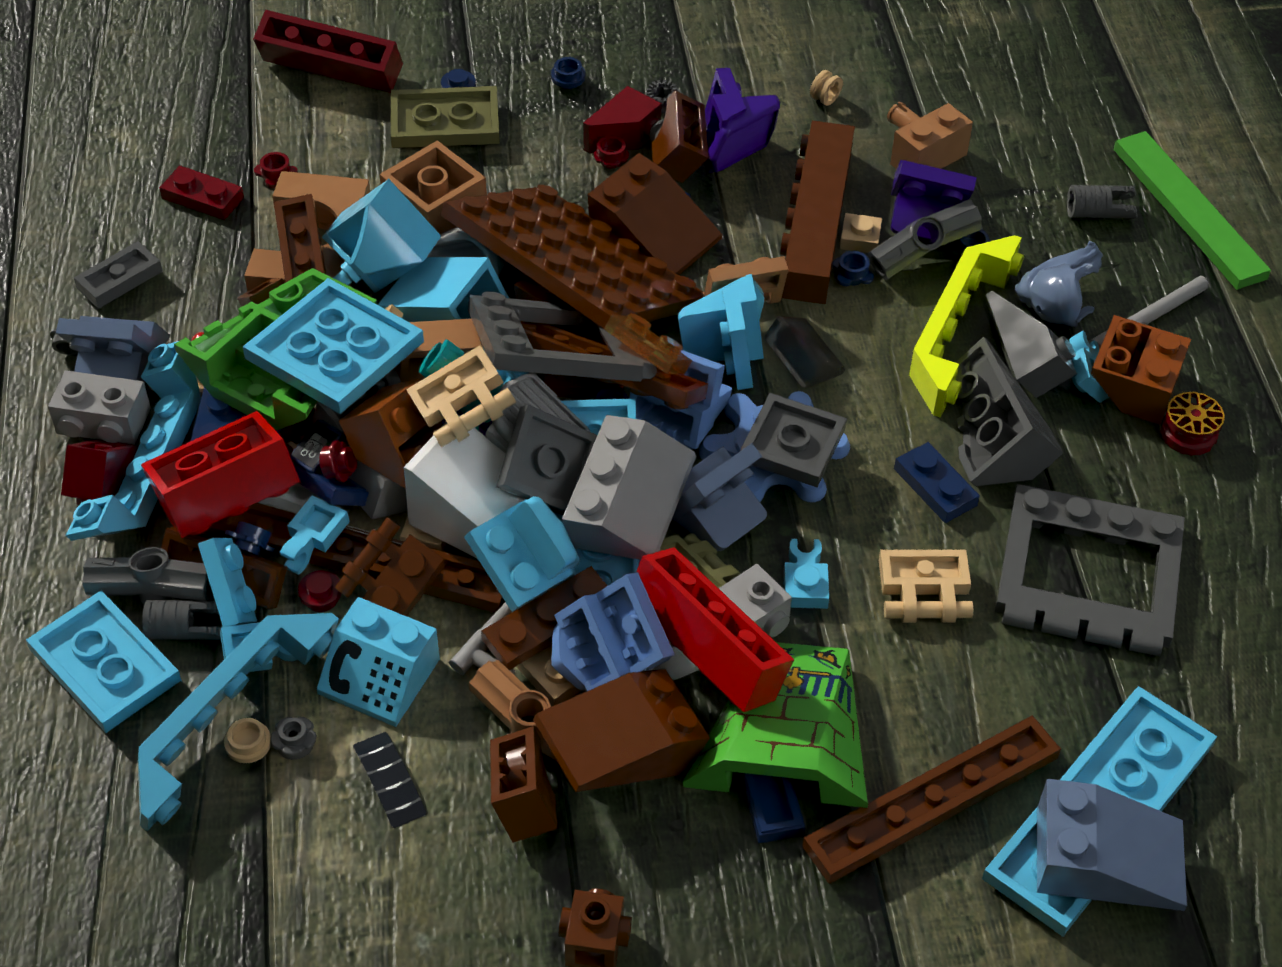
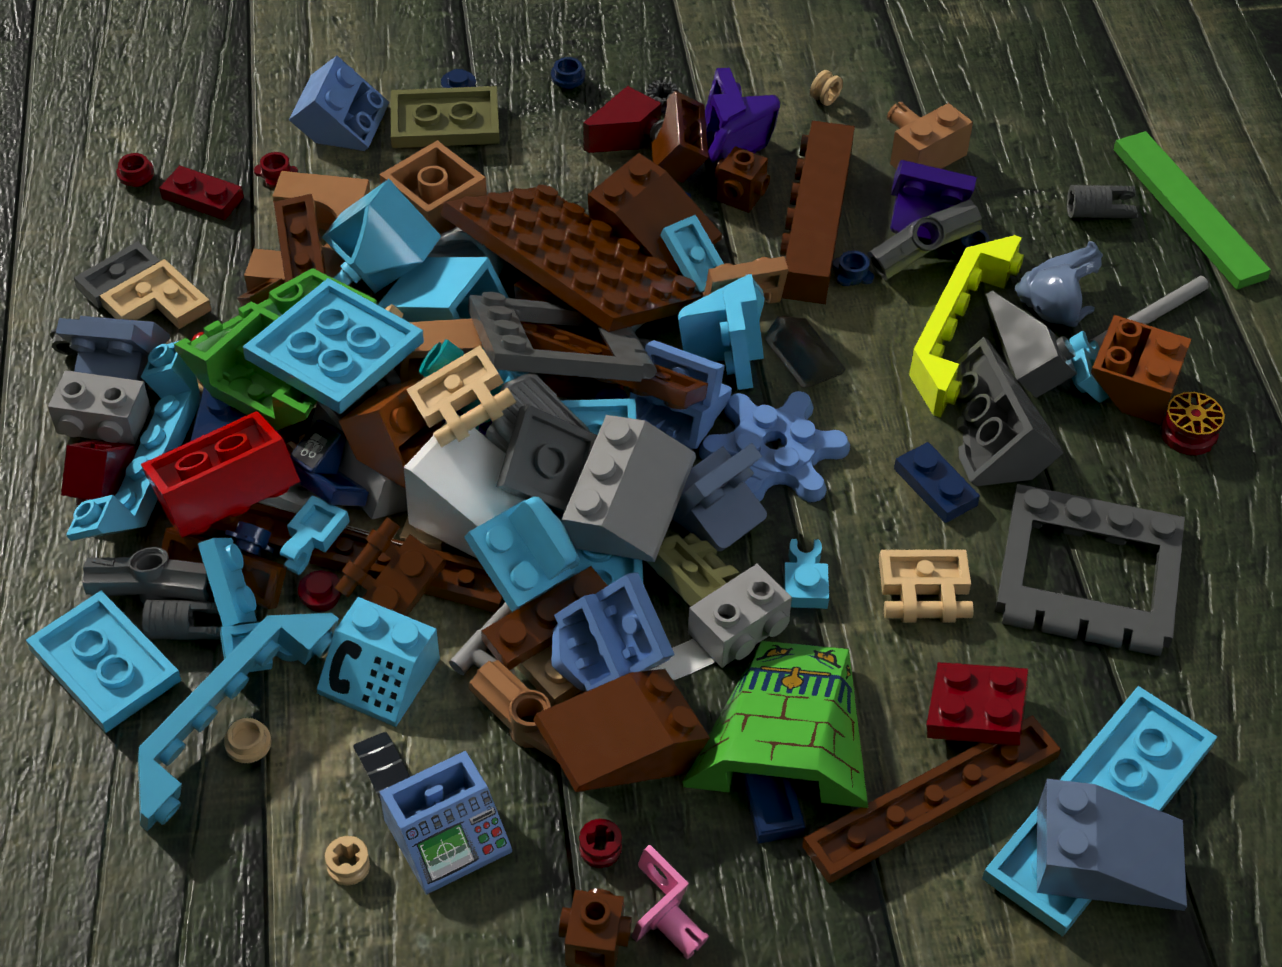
(134, 170): none -> dark red plate
(160, 289): none -> tan plate
(293, 747): dark grey plate -> none
(328, 51): dark red brick -> none
(337, 461): dark red plate -> none
(339, 107): none -> medium blue slope
(349, 847): none -> tan bush
(445, 822): none -> medium blue slope
(521, 785): reddish brown arch -> none
(587, 839): none -> dark red bush
(611, 151): dark red plate -> none
(660, 351): clear orange plate -> none
(666, 913): none -> bright pink bracket
(691, 250): none -> medium azure plate
(714, 631): red brick -> none
(741, 179): none -> reddish brown brick
(795, 439): dark grey plate -> none
(860, 232): tan plate -> none
(978, 703): none -> dark red plate

